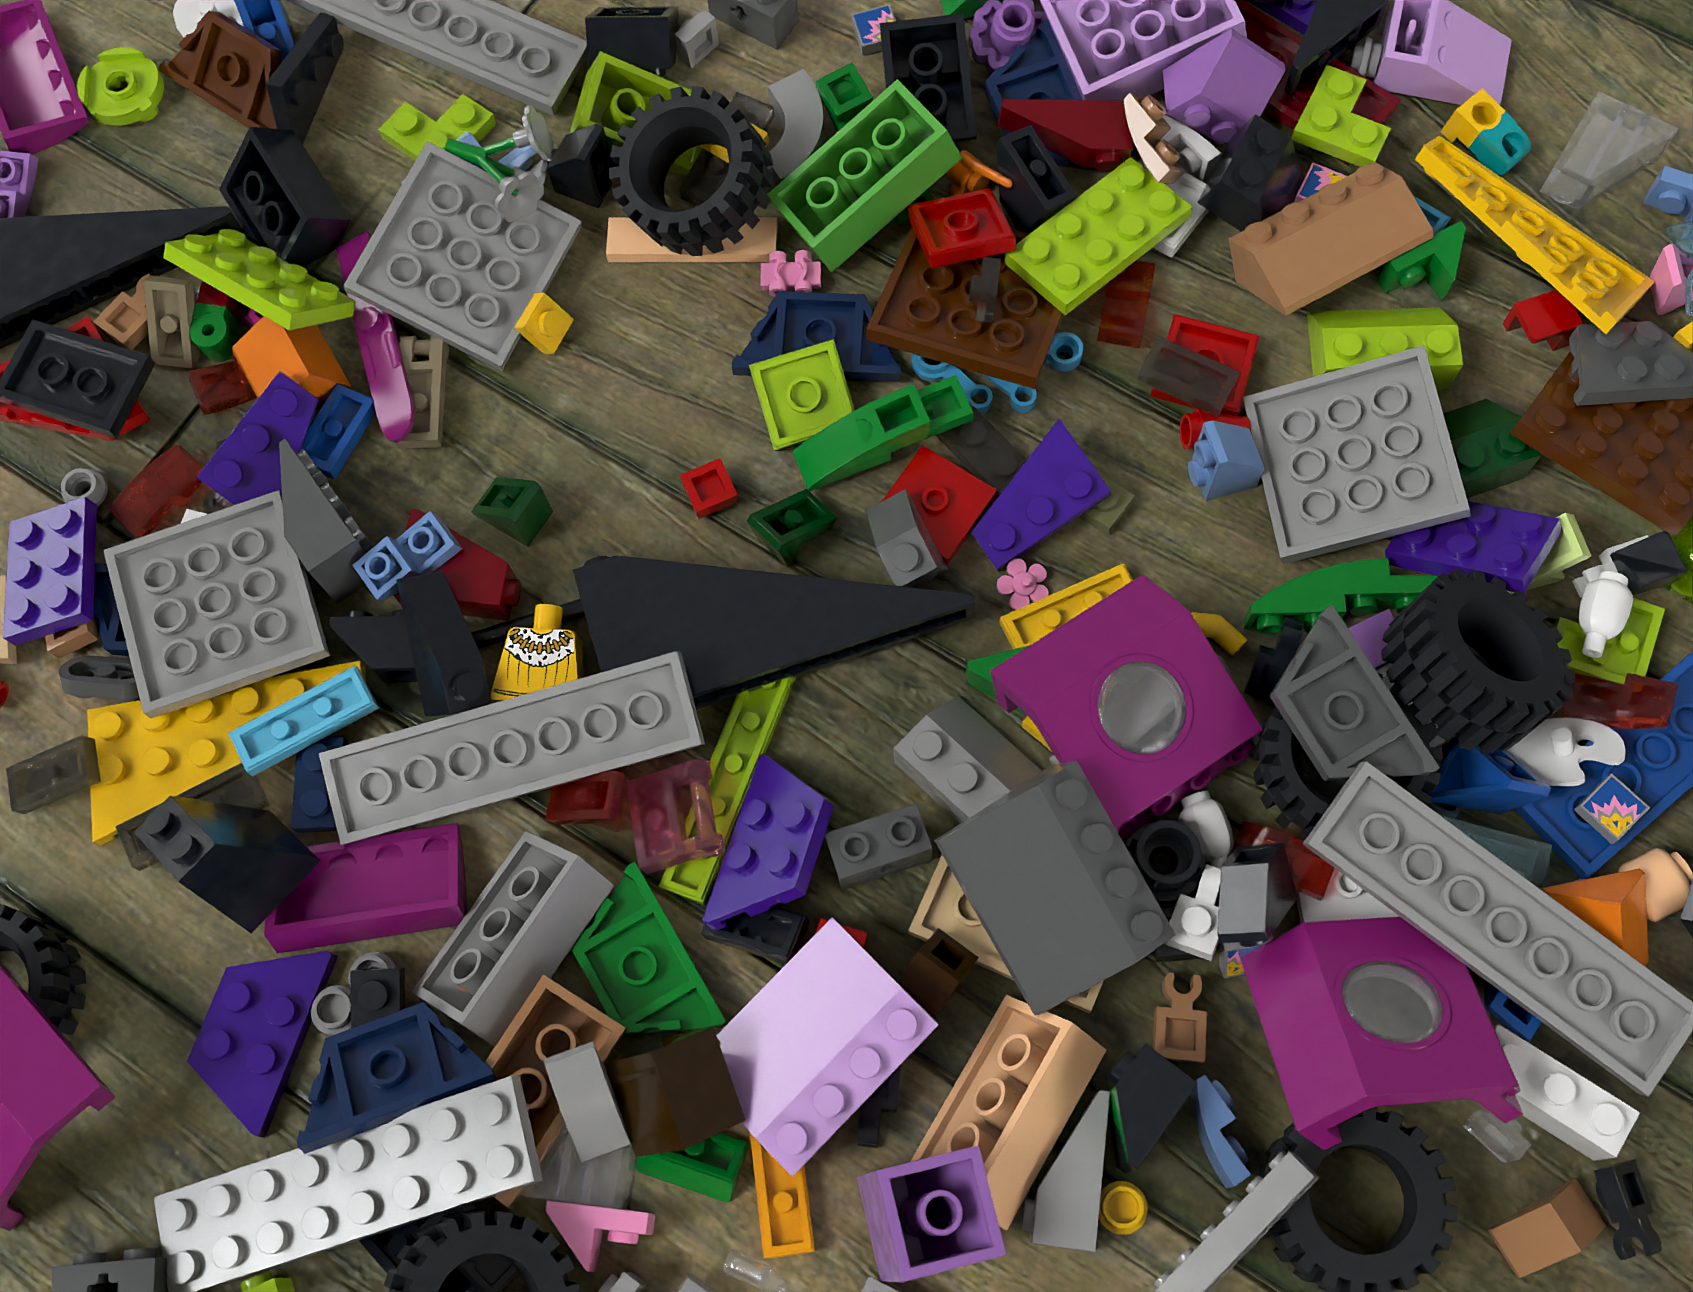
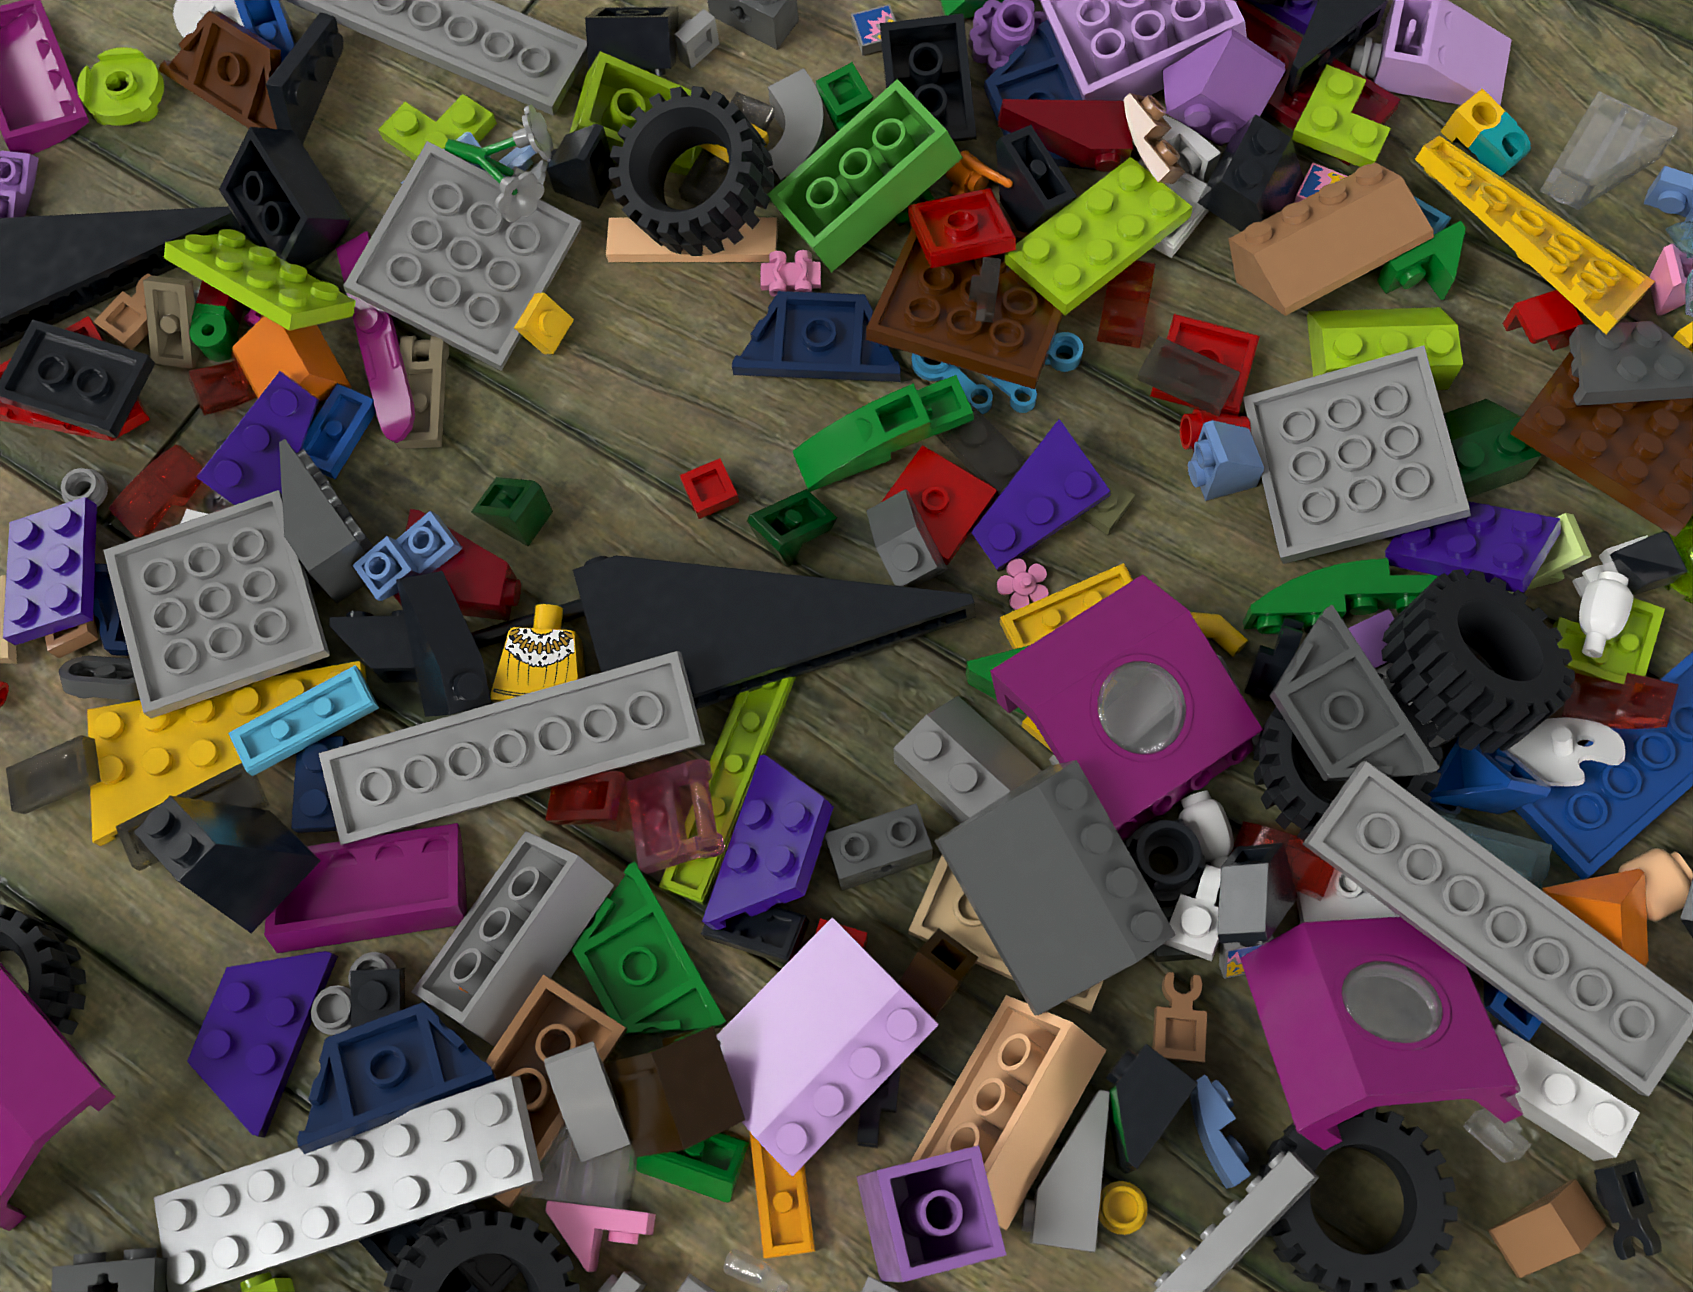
(801, 393): lime tile -> none
(1611, 808): tile -> none

